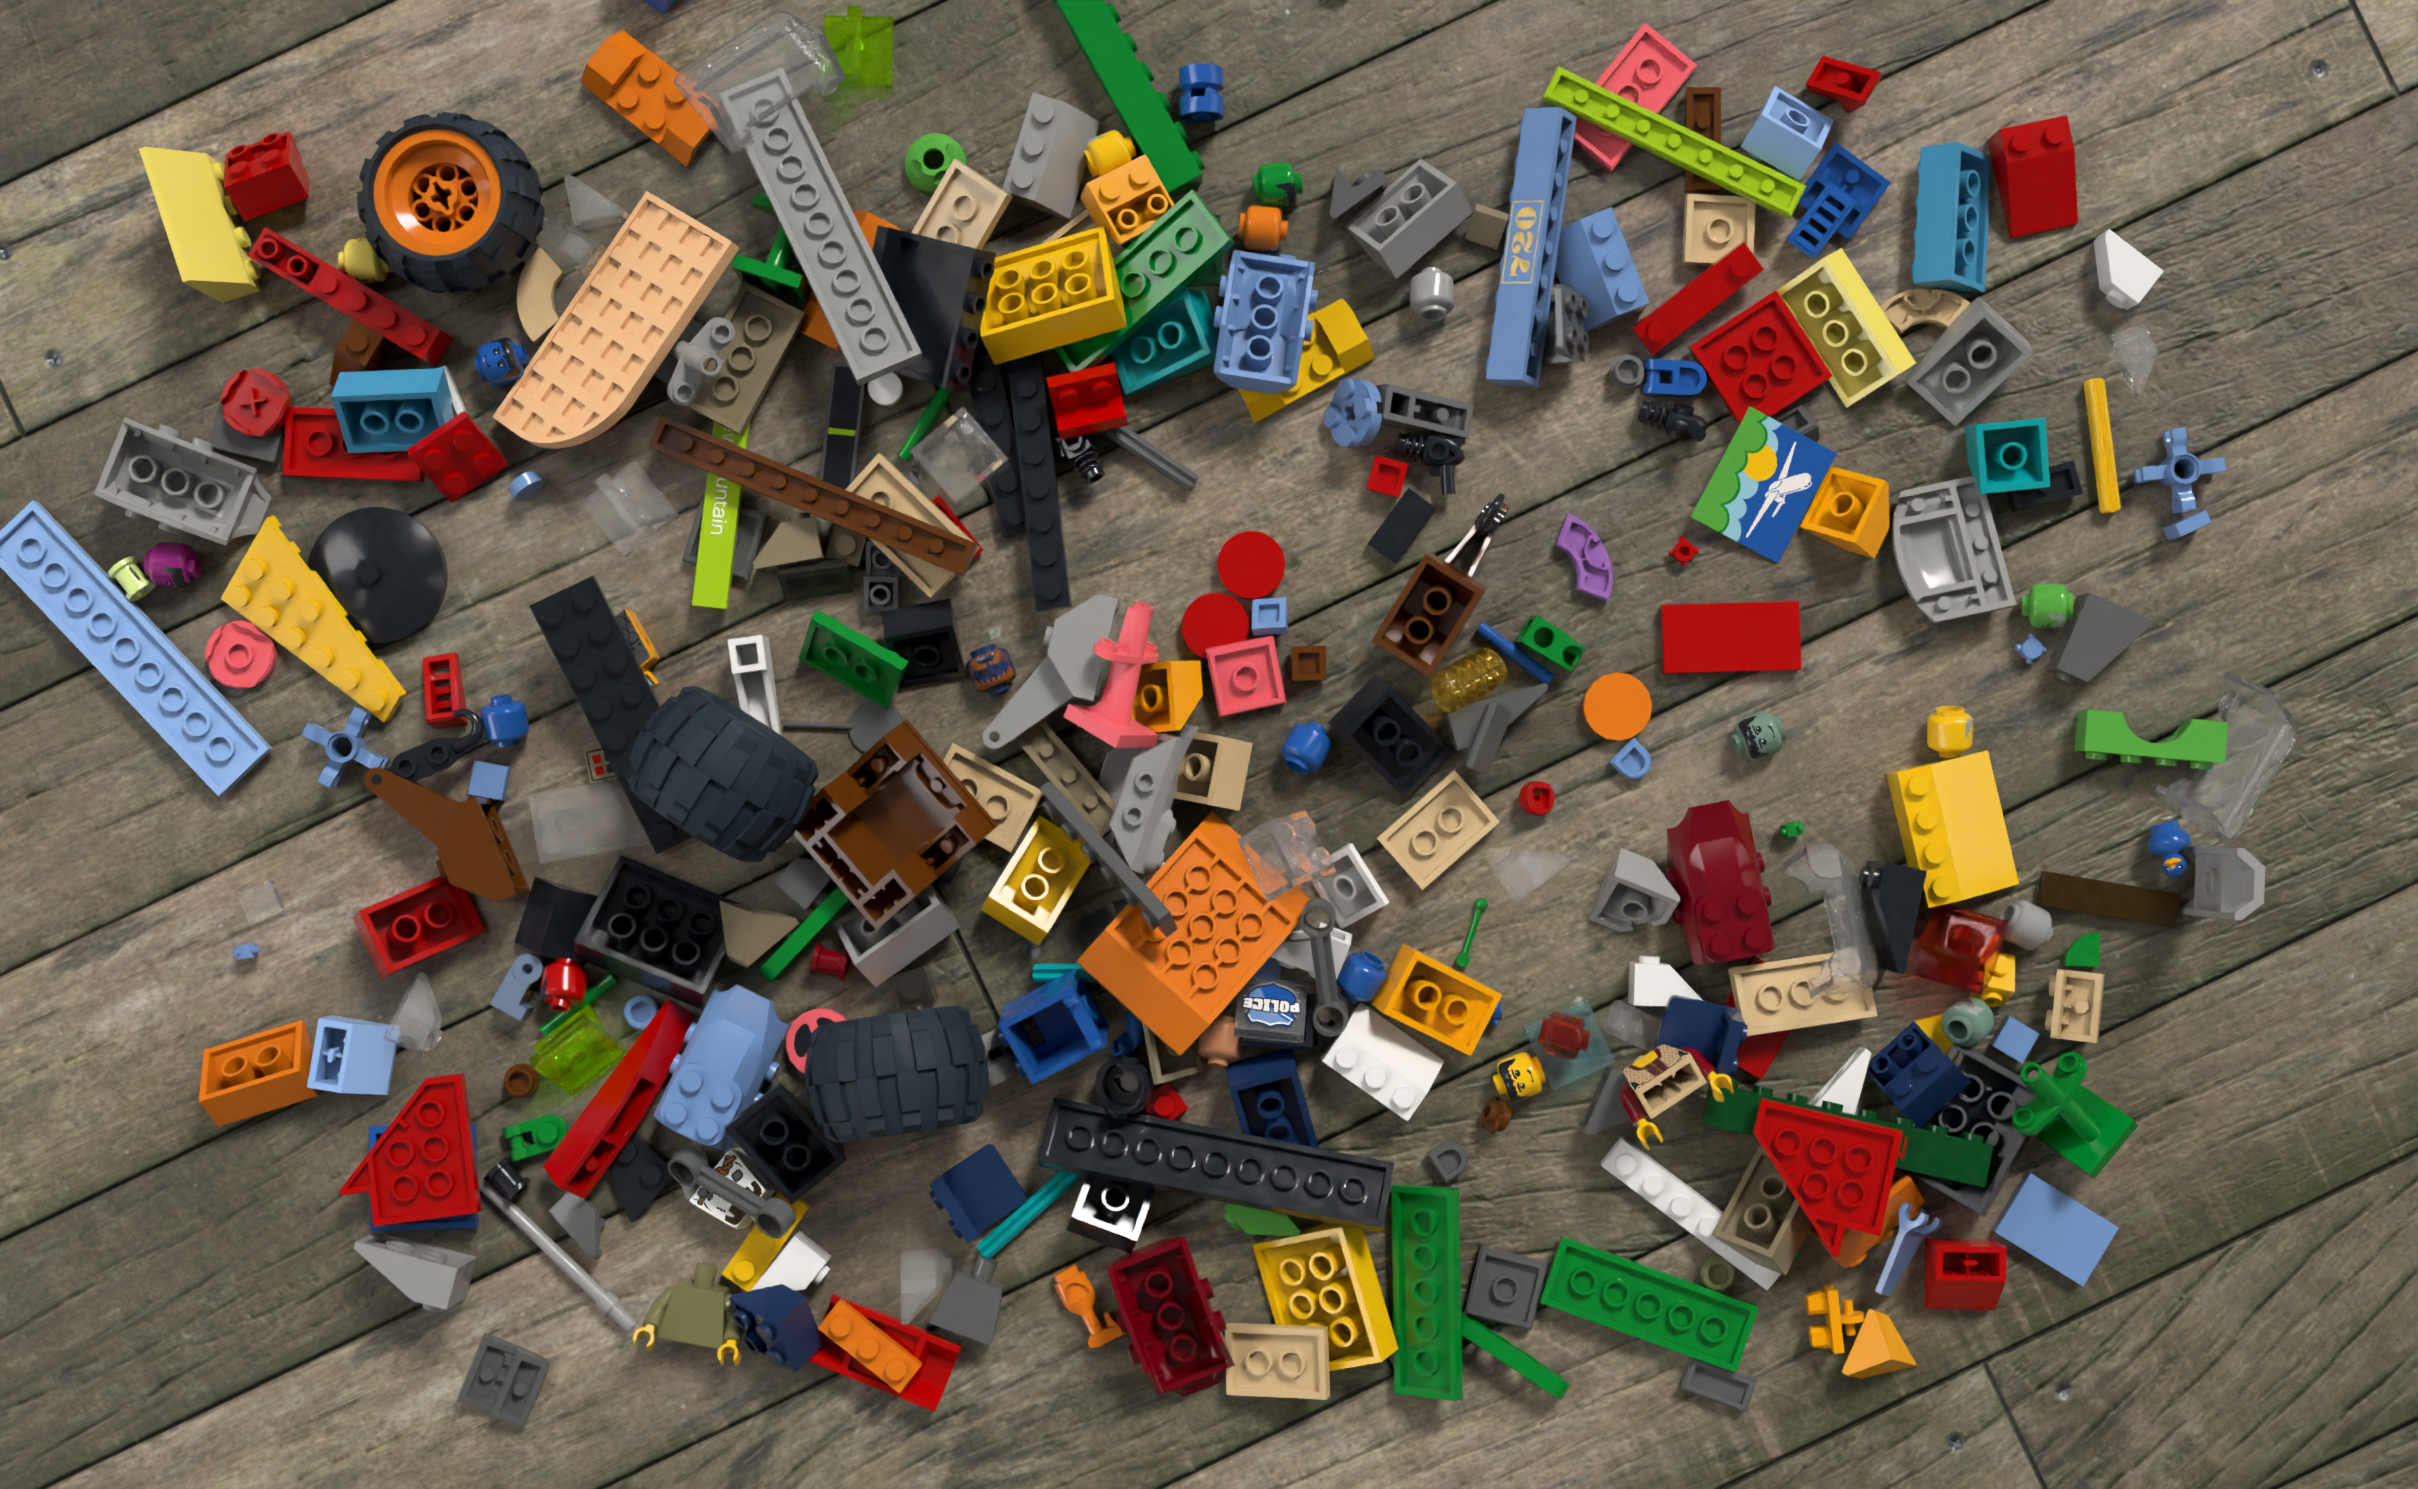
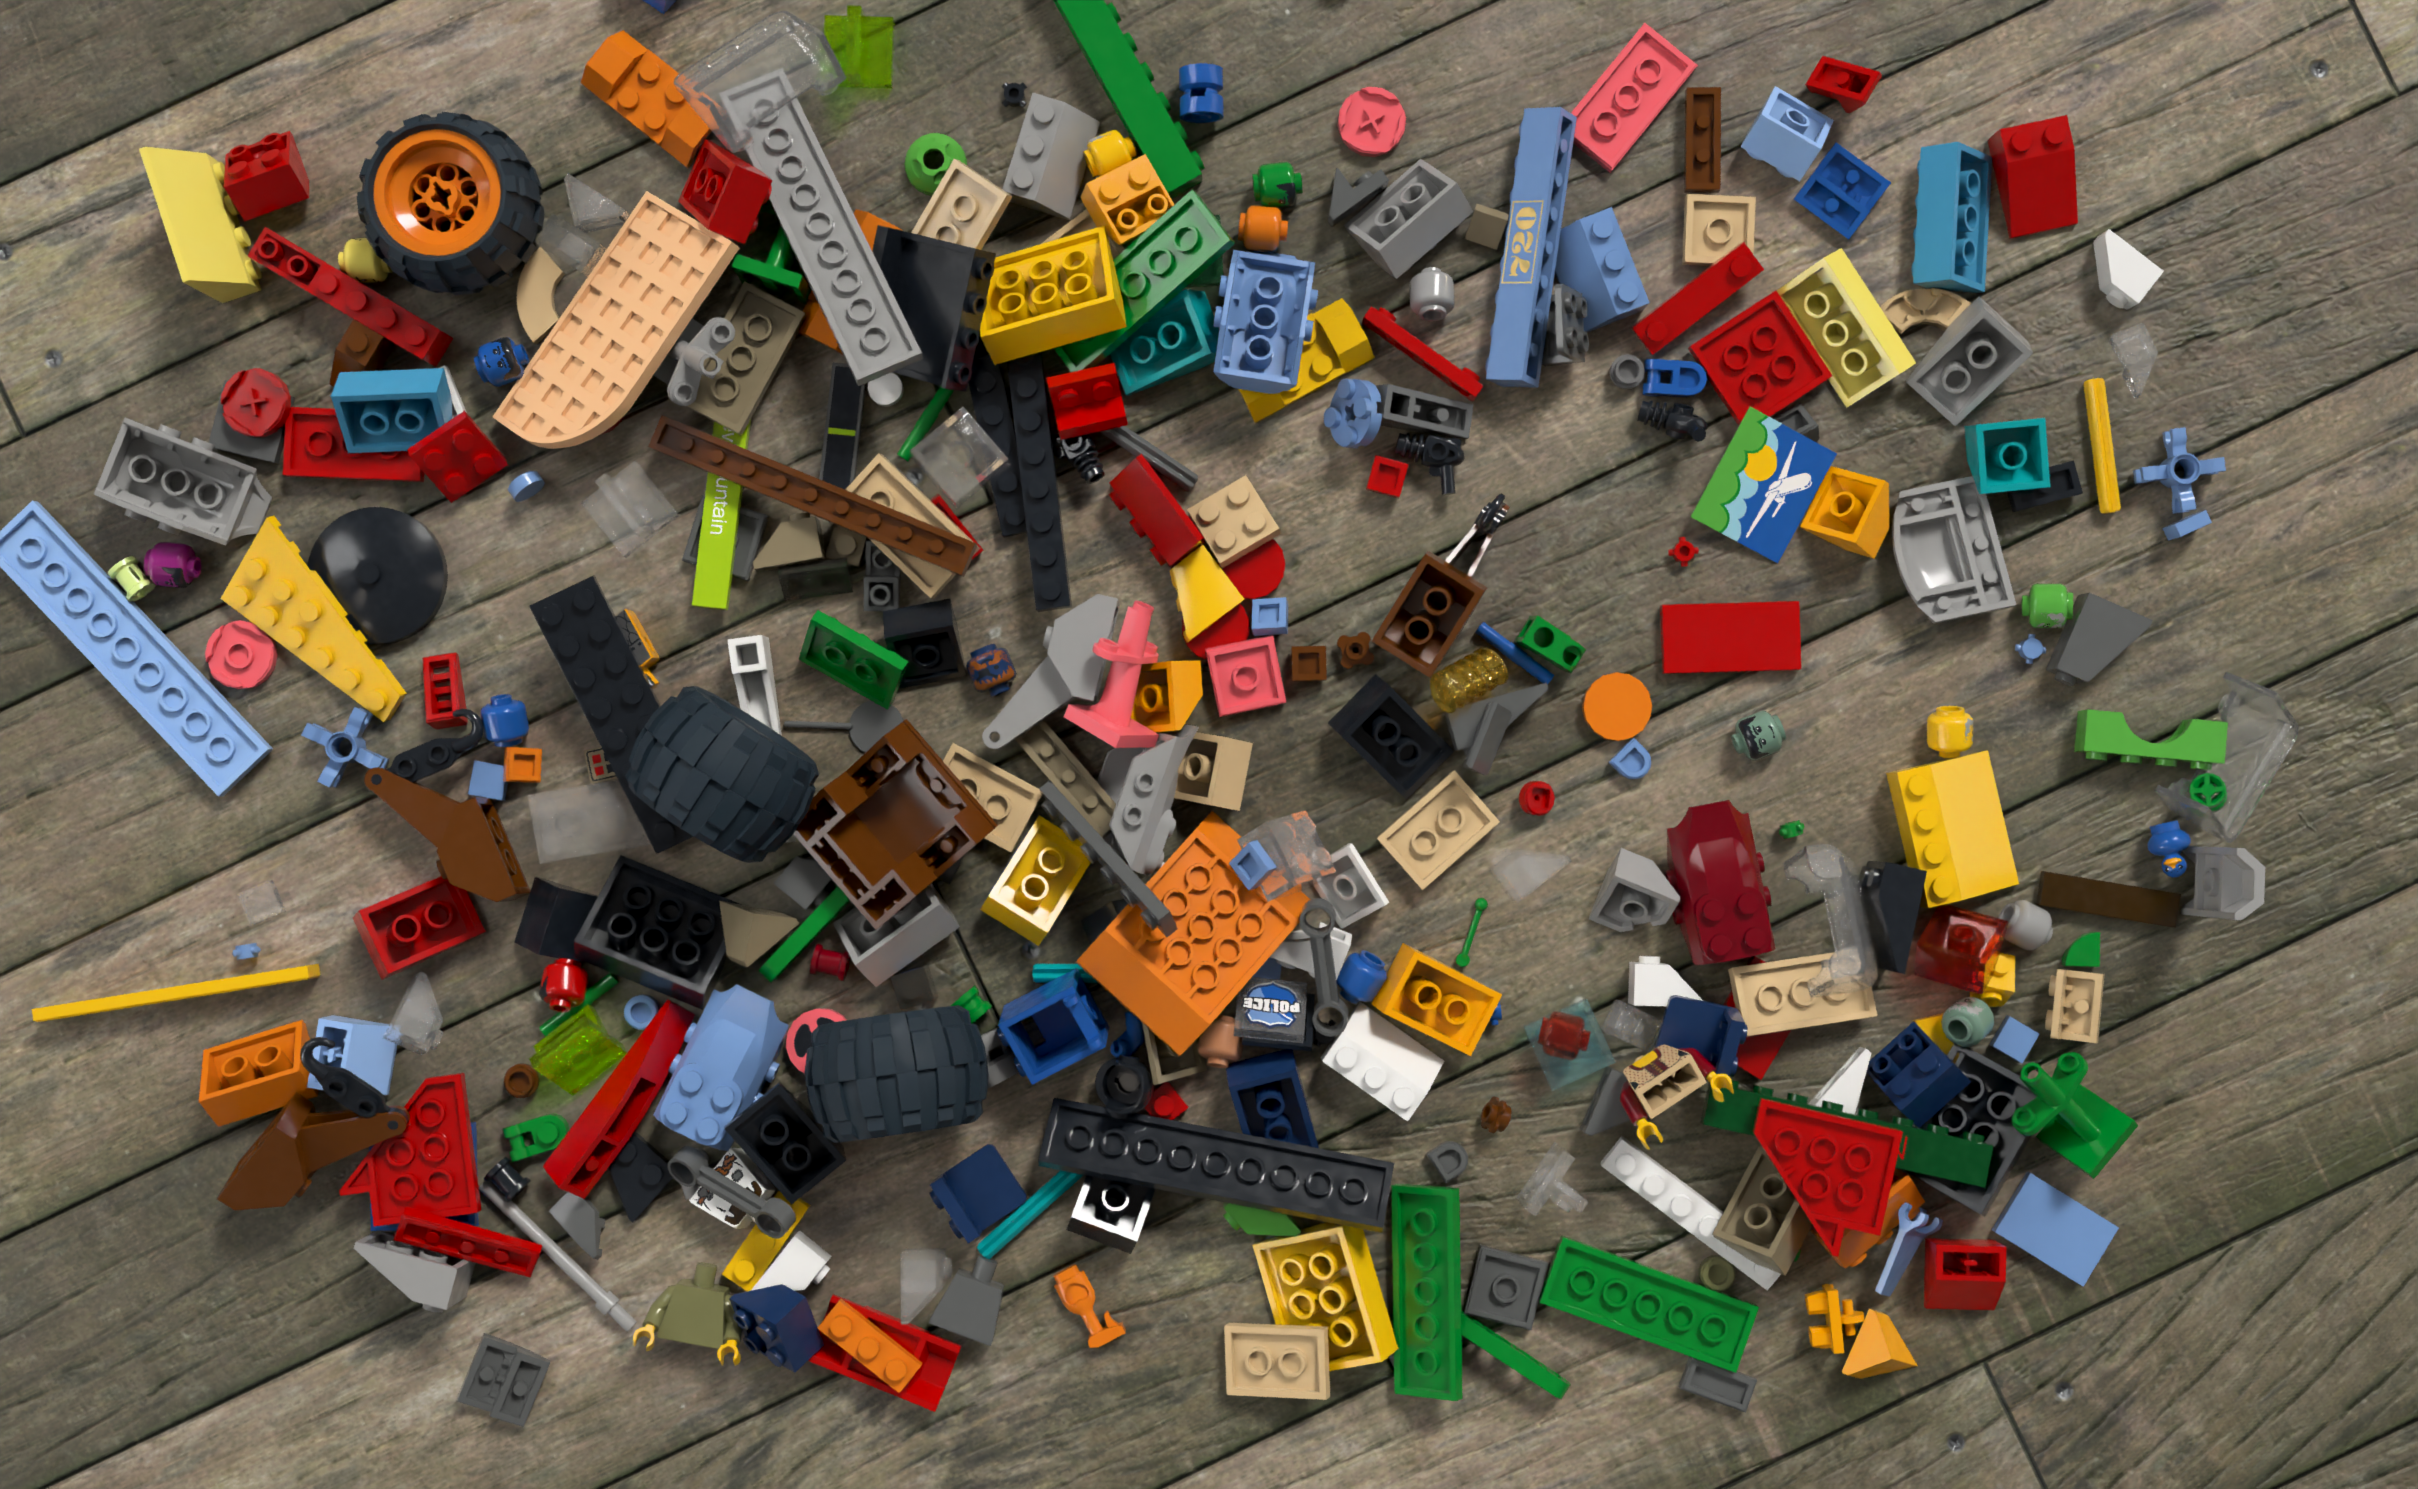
(176, 993): none -> yellow tile
(304, 1140): none -> reddish brown slope
(467, 1242): none -> red tile
(518, 986): sand blue leg -> none
(522, 765): none -> orange tile
(725, 192): none -> red slope
(973, 1003): none -> green wheel
(1014, 94): none -> black piece
(1155, 513): none -> red slope
(1170, 1317): dark red slope -> none
(1202, 592): none -> yellow slope
(1234, 521): none -> tan plate
(1252, 865): none -> medium blue tile
(1306, 748): blue head -> none
(1349, 658): none -> reddish brown plate
(1371, 121): none -> coral tile
(1384, 325): none -> red plate
(1401, 525): black tile -> none
(1519, 1077): yellow head -> none
(1547, 1183): none -> clear bracket
(1588, 556): medium lavender tile -> none
(1674, 143): lime tile -> none
(1801, 243): blue slope -> none
(2208, 785): none -> green wheel

